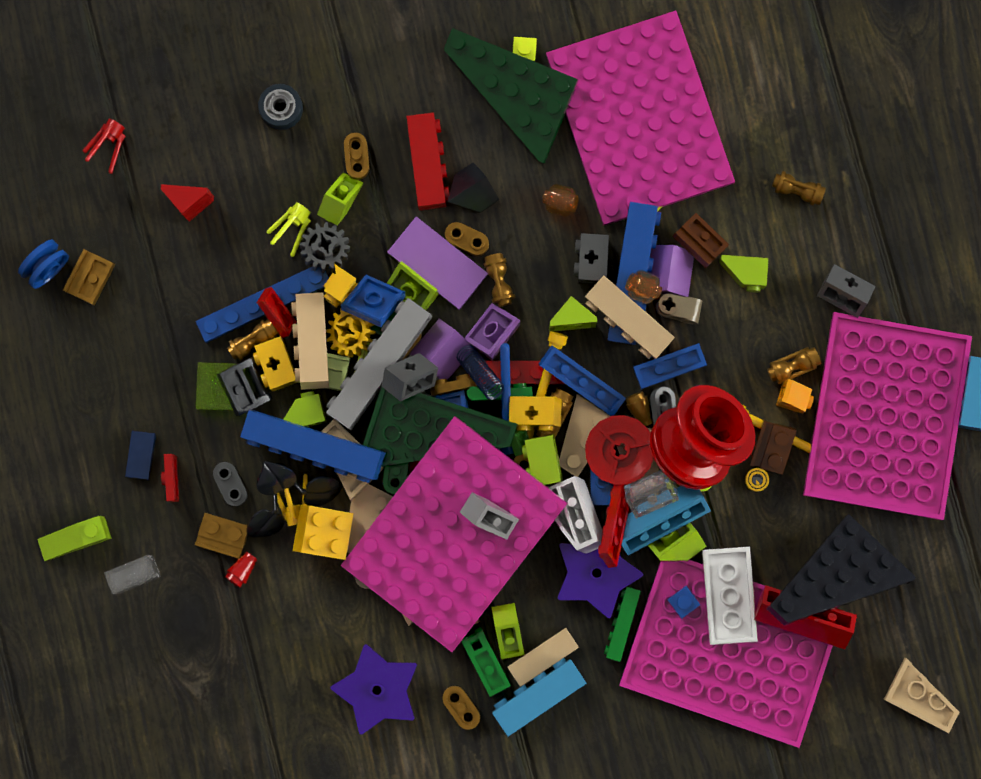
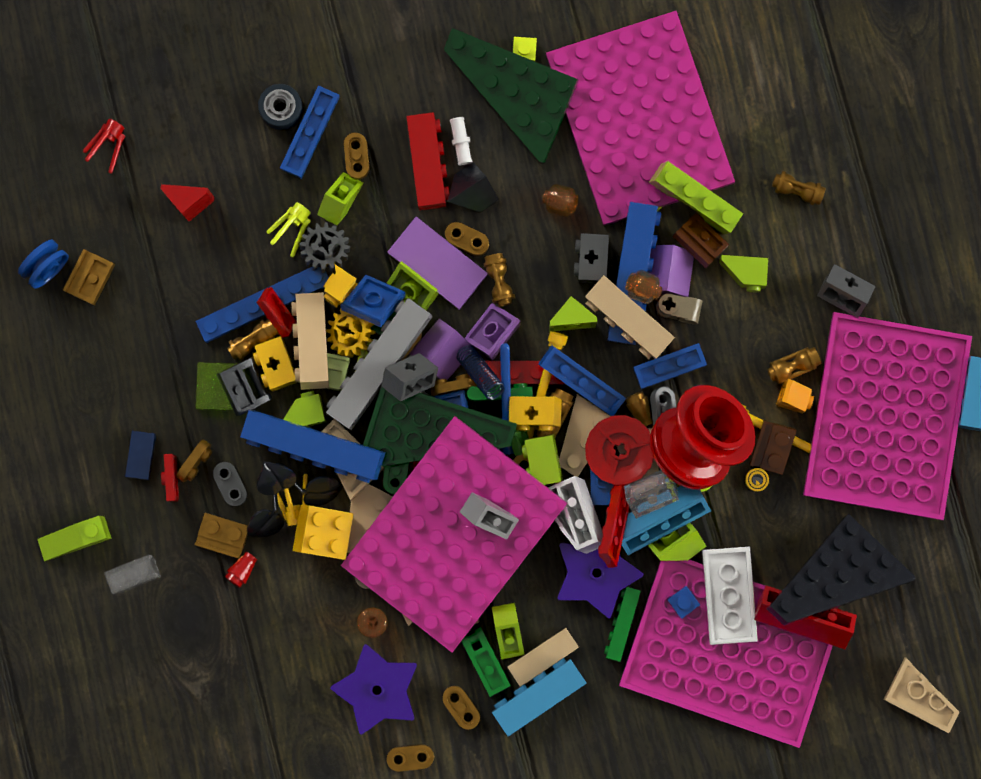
(189, 468): none -> pearl gold plate
(309, 132): none -> blue plate
(364, 619): none -> clear orange head
(410, 757): none -> pearl gold plate
(461, 141): none -> white pin
(687, 190): none -> lime arch

